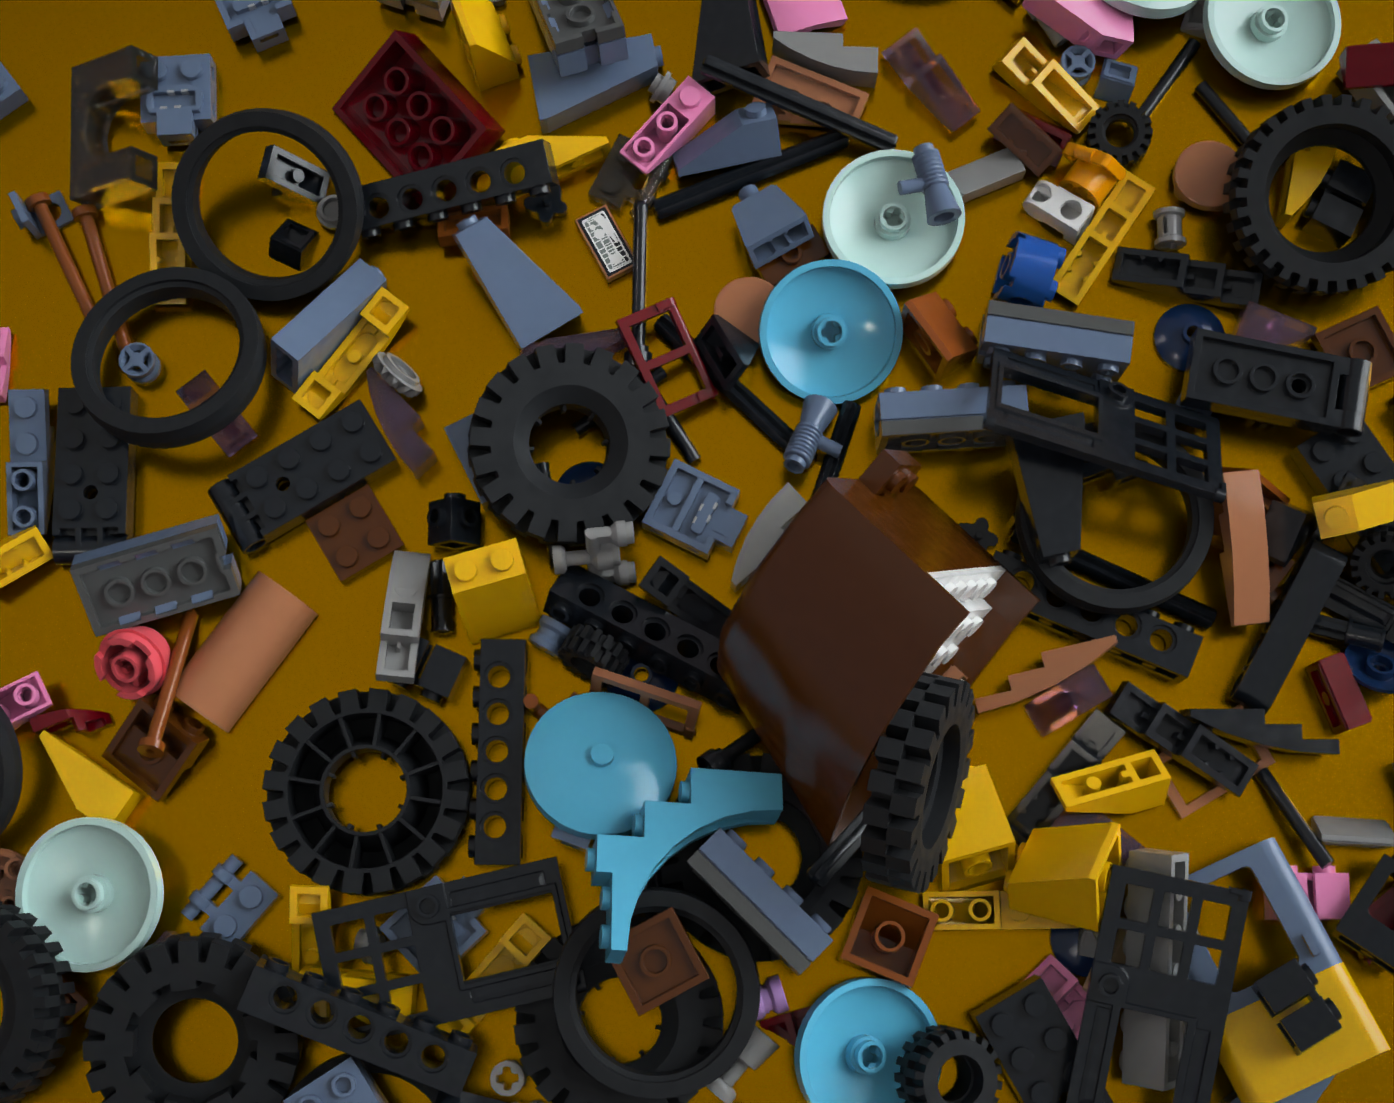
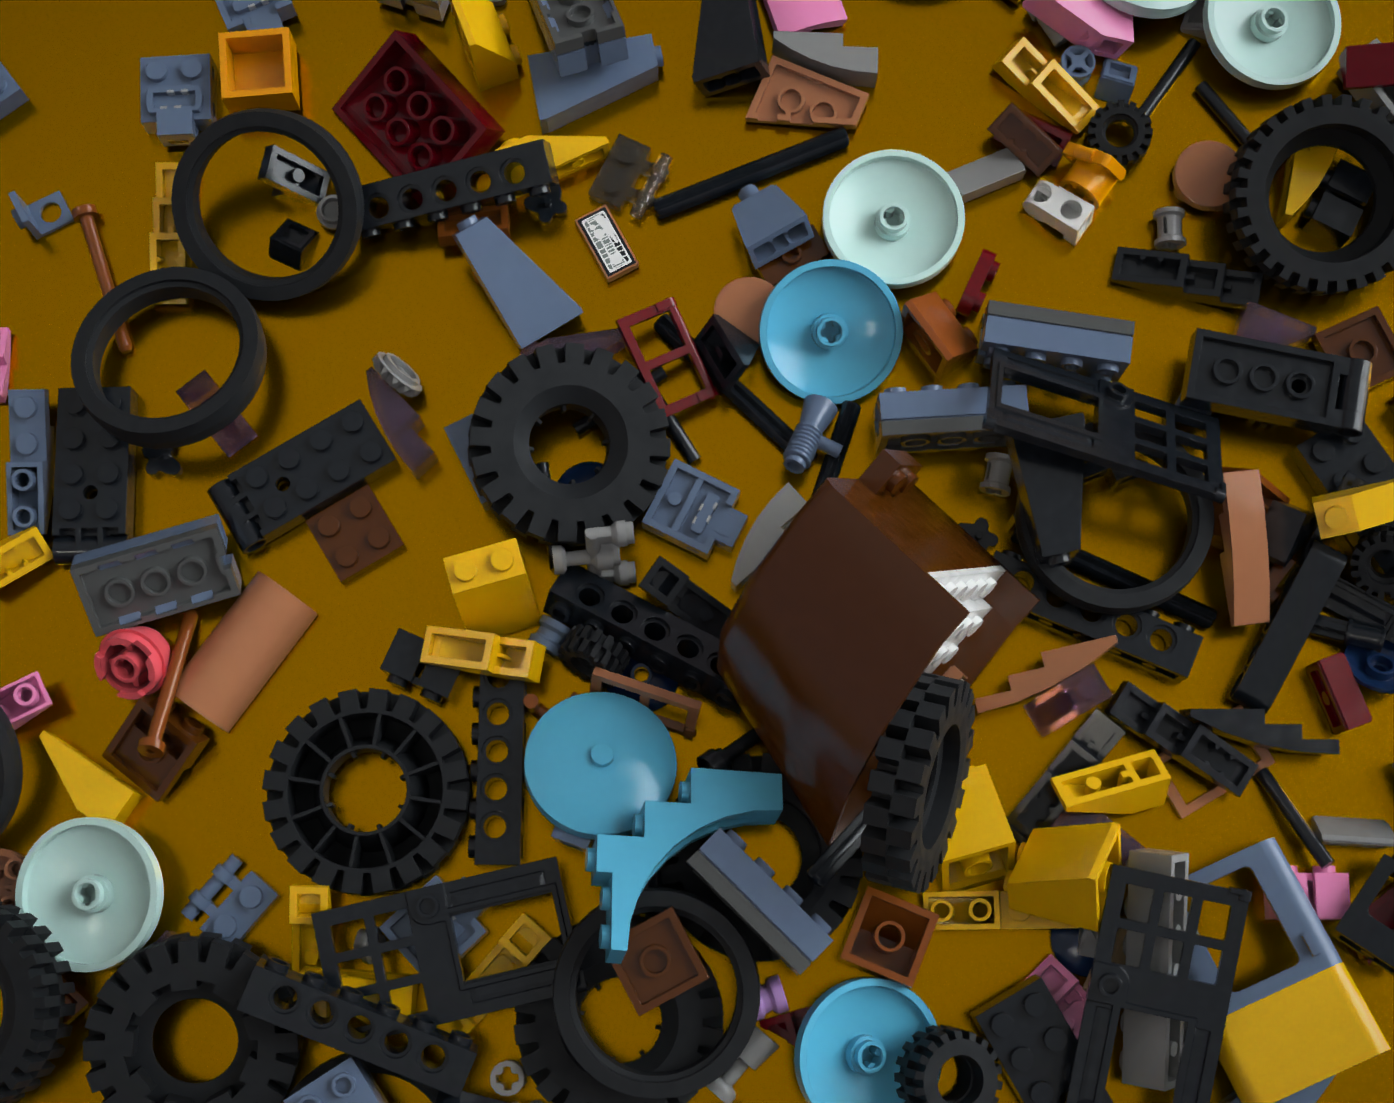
(40, 205): dark orange bar -> none
(84, 721): dark red slope -> none
(96, 96): clear smoke arch -> none
(134, 356): sand blue wheel -> none
(162, 462): none -> black piece
(259, 69): none -> light orange piece
(323, 325): sand blue slope -> none
(354, 356): yellow slope -> none
(403, 617): light grey slope -> none
(440, 599): black axle -> none
(454, 522): black brick -> none
(483, 653): none -> yellow slope
(639, 277): black piece -> none
(661, 87): light grey plate -> none
(670, 126): bright pink slope -> none
(736, 139): sand blue slope -> none
(797, 104): black axle -> none
(931, 80): slope -> none
(933, 183): sand blue piece -> none
(972, 296): none -> dark red plate
(997, 474): none -> light grey bush
(1028, 271): blue brick -> none
(1102, 237): yellow slope -> none
(1171, 332): dark blue dish -> none
(1309, 1023): black piece -> none

